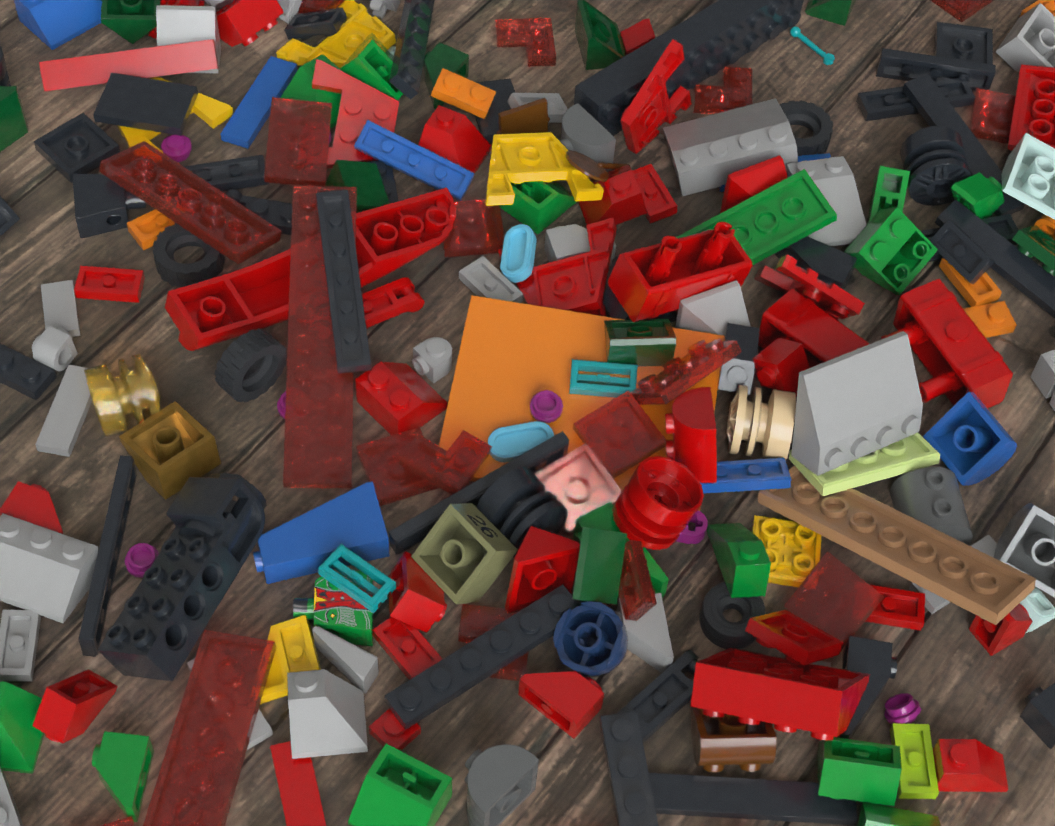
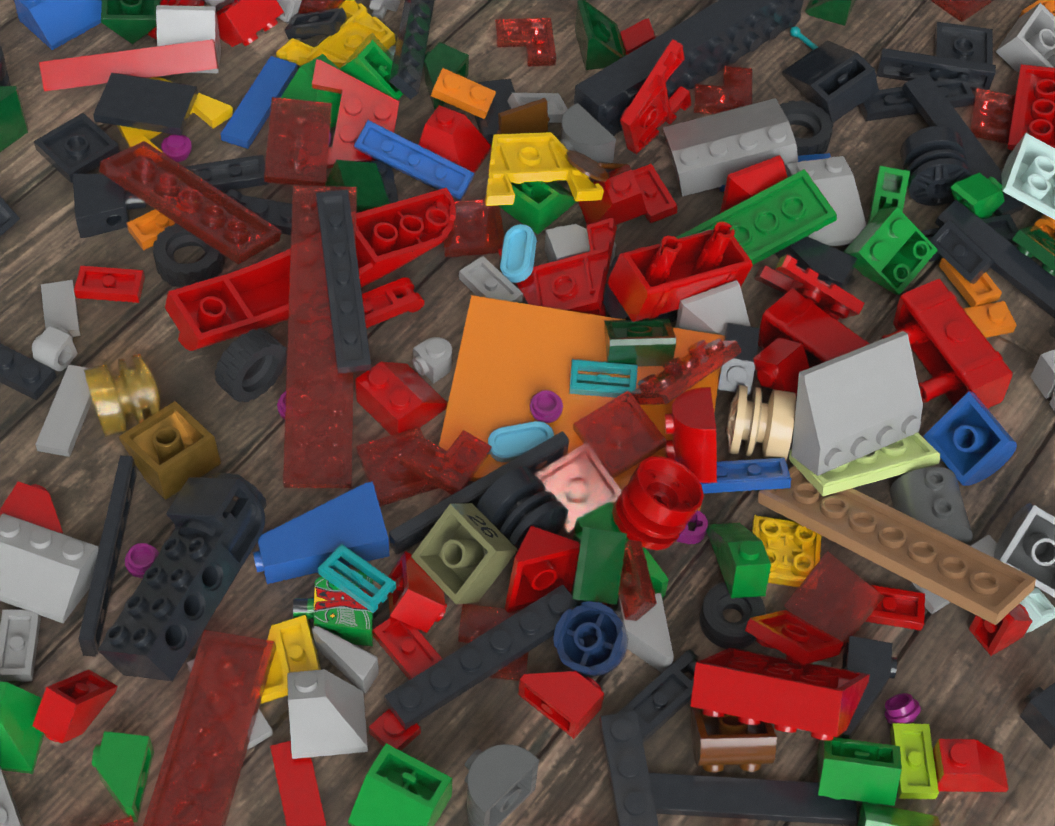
(833, 79): none -> black slope

